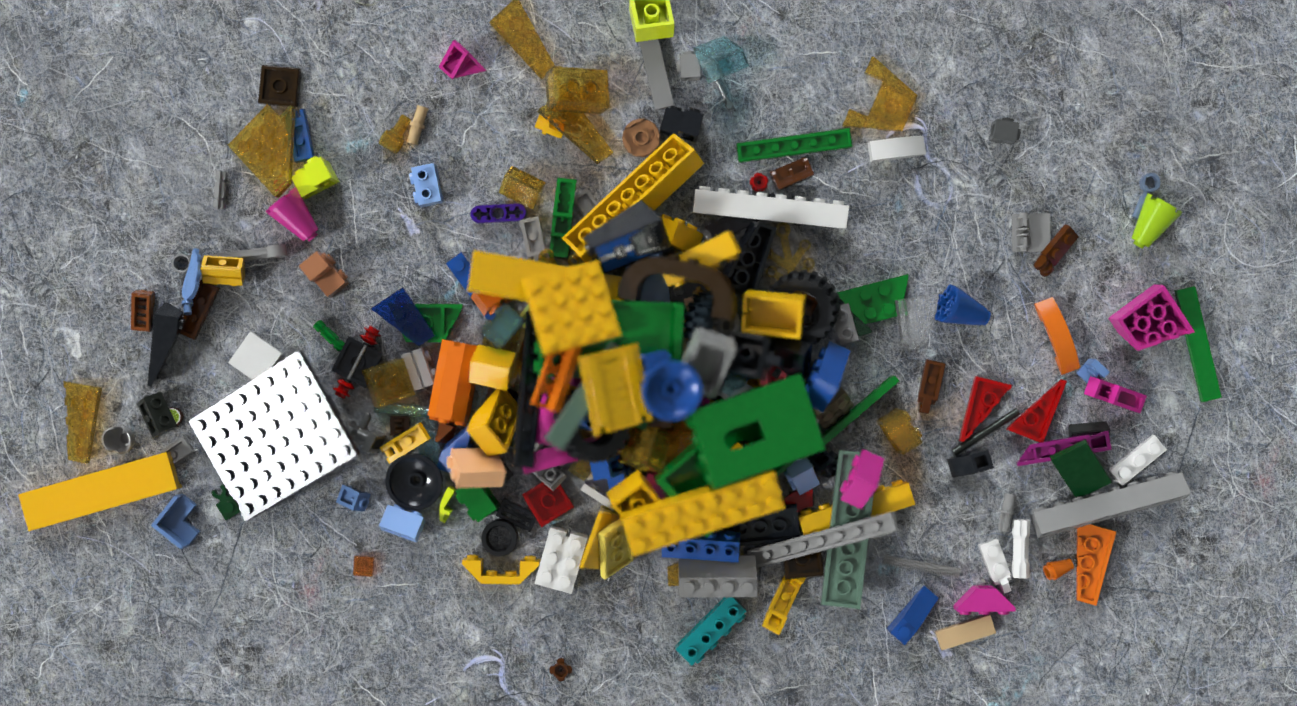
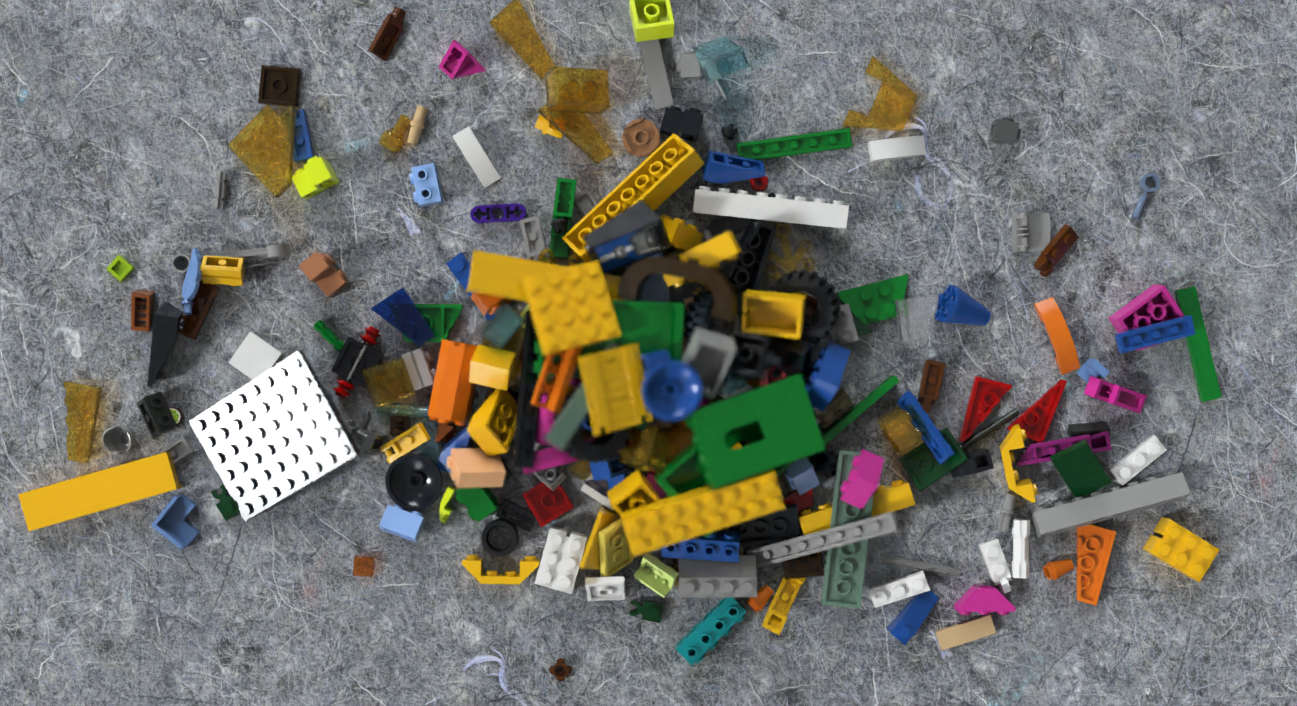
(120, 268): none -> lime tile
(294, 215): dark pink cone -> none
(353, 498): medium blue bracket -> none
(388, 34): none -> reddish brown hinge
(476, 157): none -> white slope
(522, 187): clear yellow brick -> none
(559, 224): none -> black piece
(605, 588): none -> white tile
(650, 610): none -> dark green plate
(656, 575): none -> yellowish green bracket
(729, 132): none -> black piece
(729, 168): none -> blue slope
(763, 595): none -> orange cone
(791, 174): reddish brown hinge -> none
(899, 589): none -> white plate
(925, 468): none -> dark green tile
(930, 434): none -> blue plate
(1013, 441): none -> yellow slope
(1153, 221): lime cone -> none
(1154, 334): none -> blue plate
(1181, 549): none -> yellow piece

